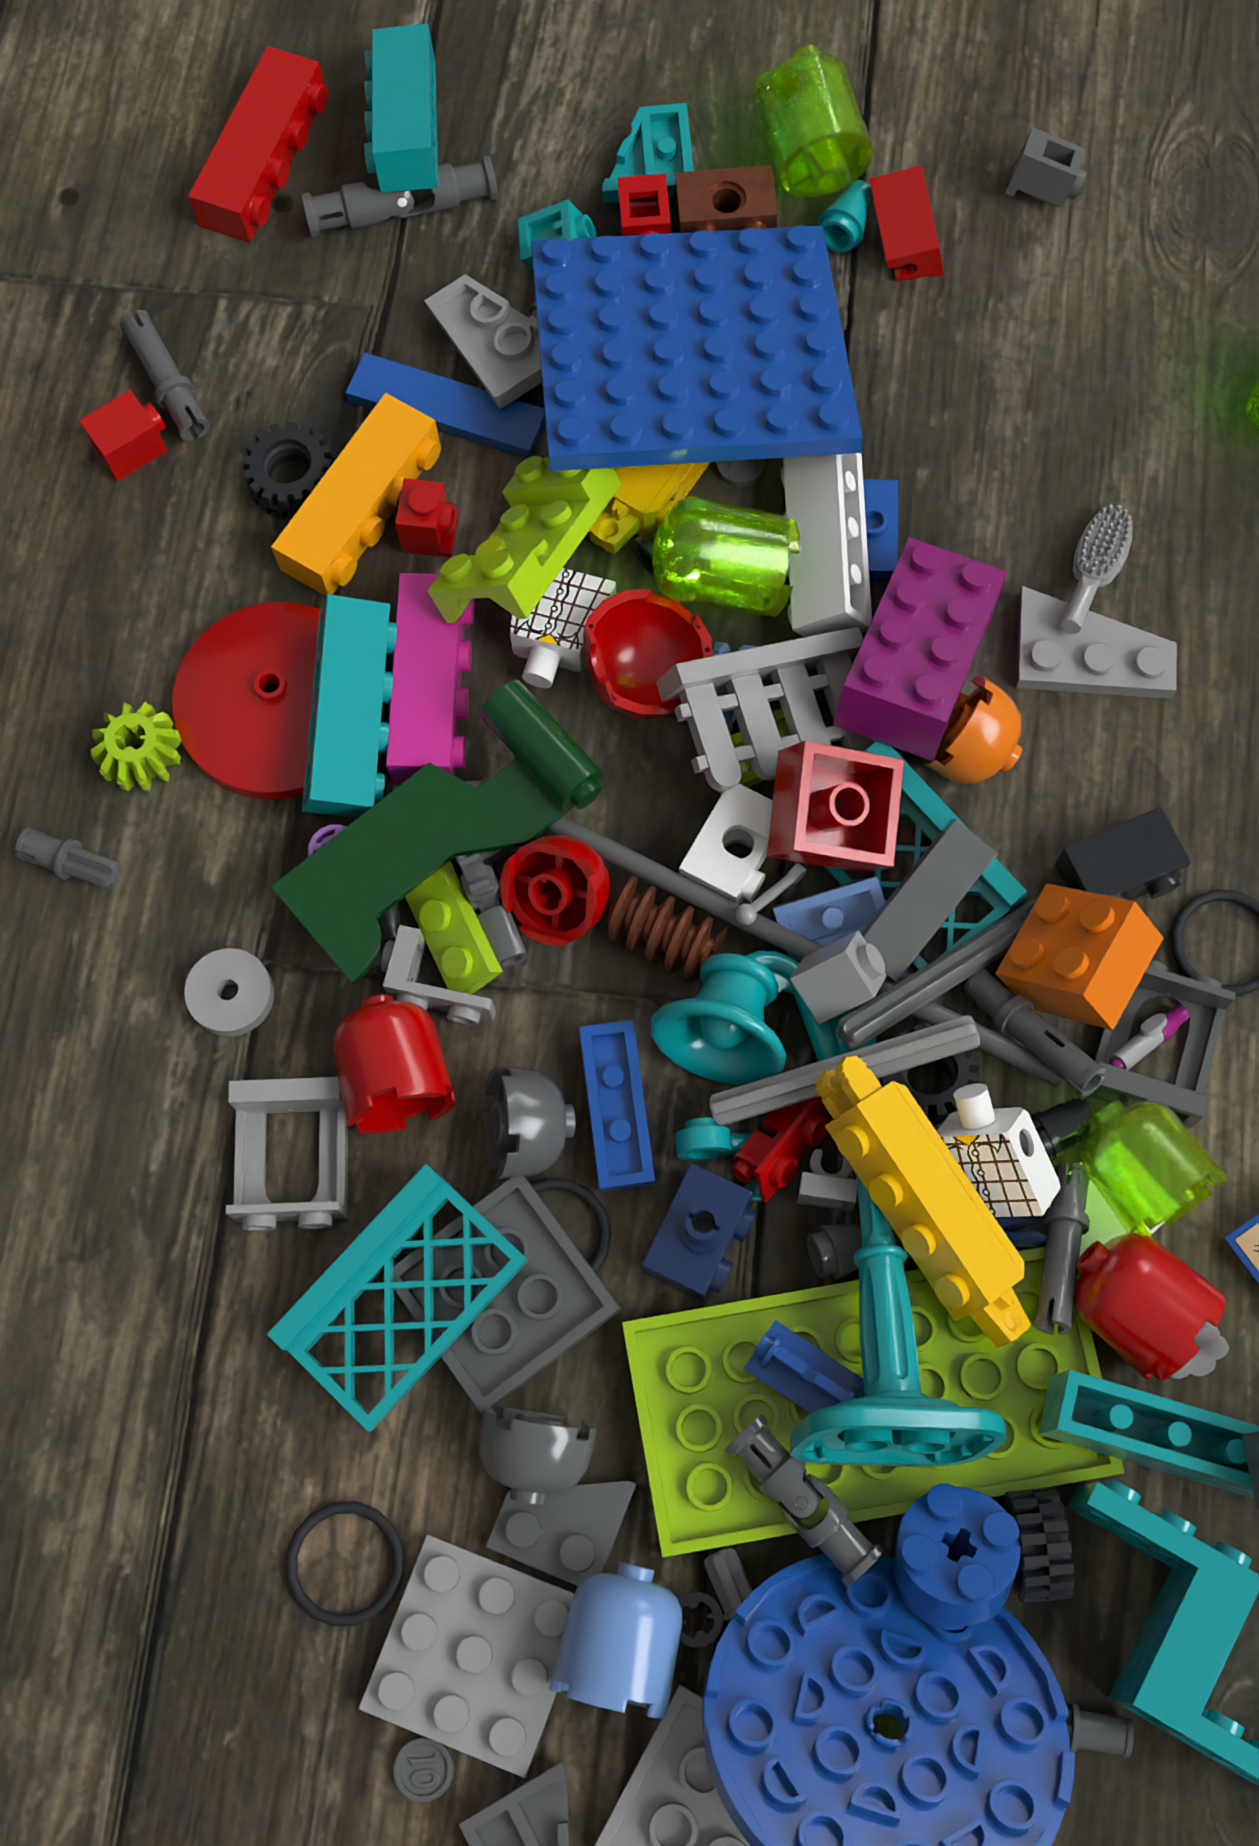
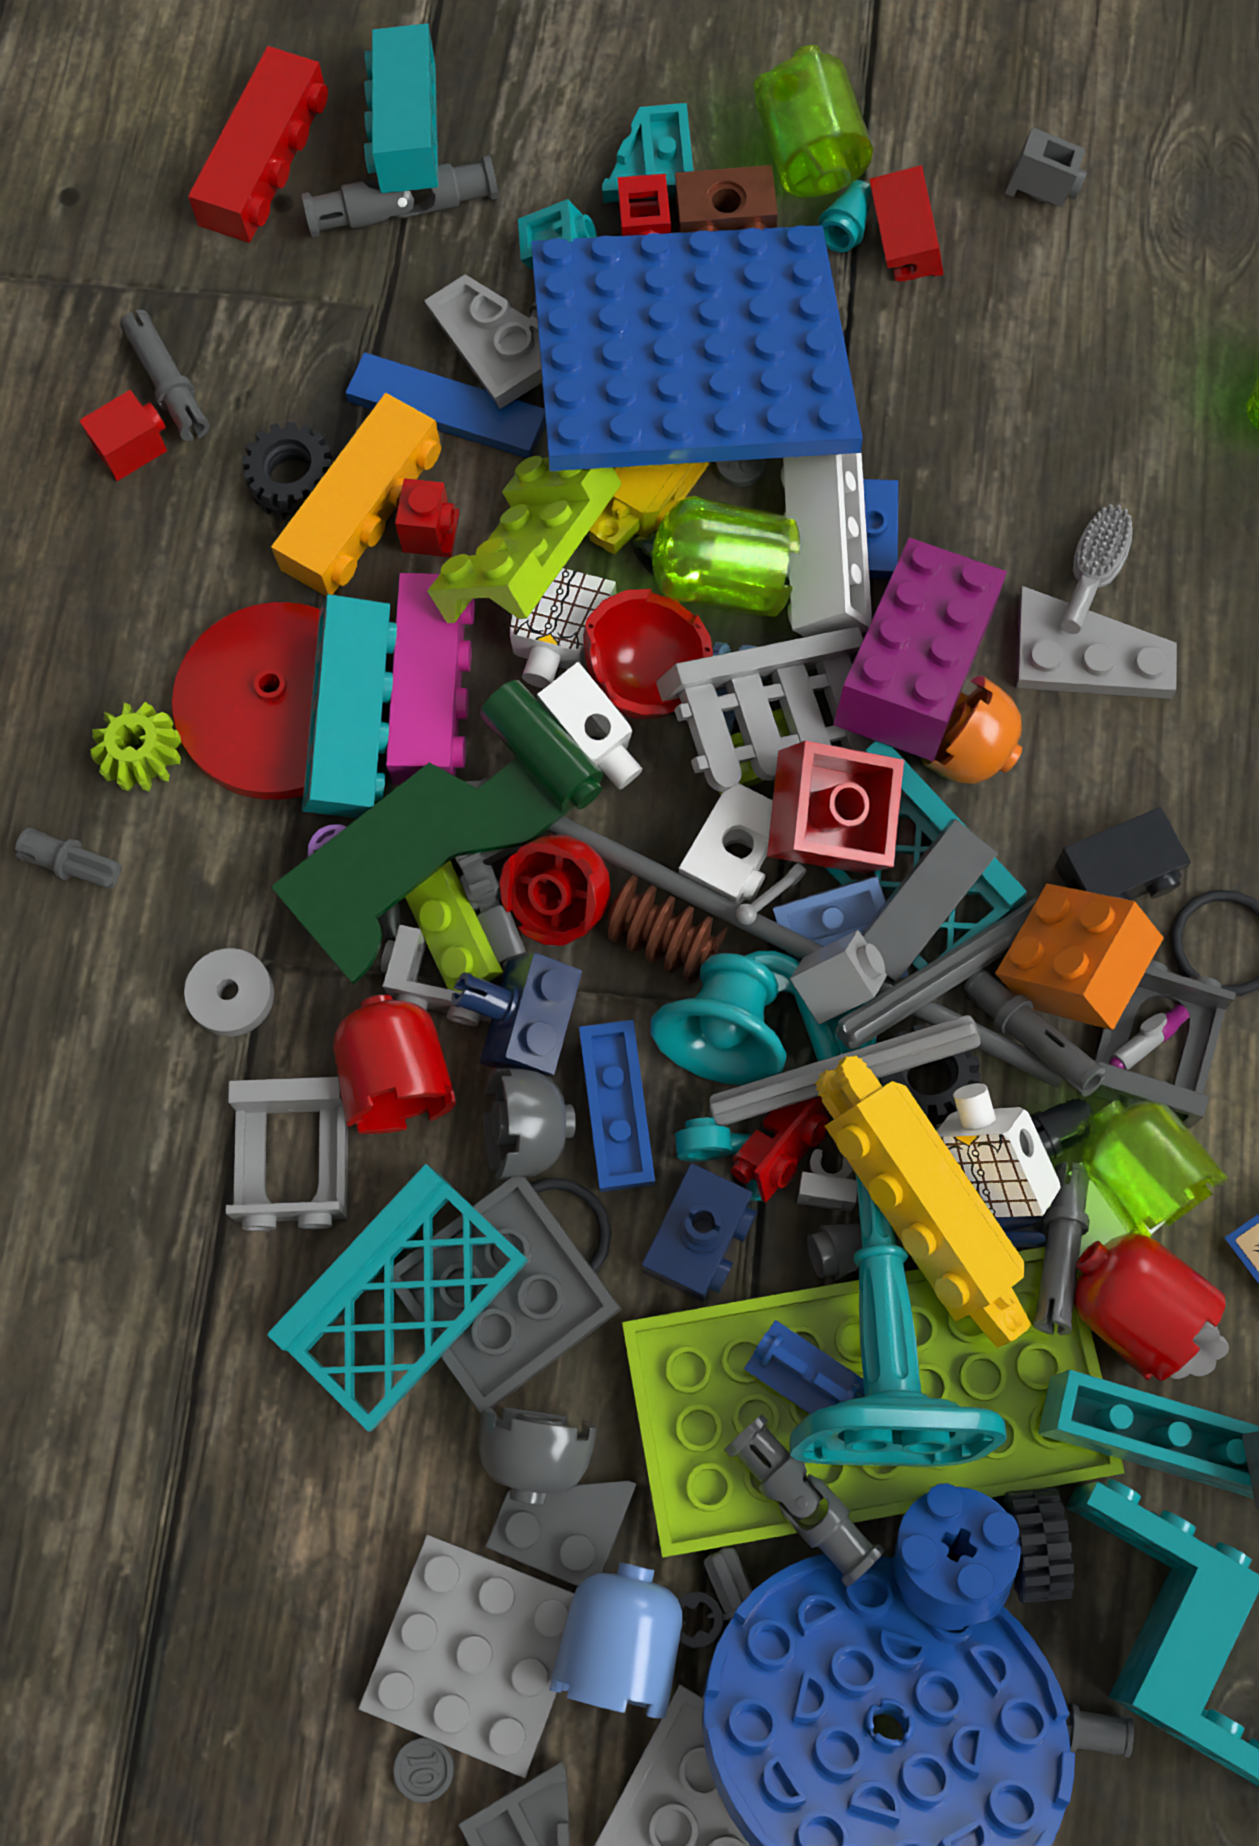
(387, 1596): black piece -> none
(526, 1011): none -> dark blue brick
(586, 713): none -> white torso

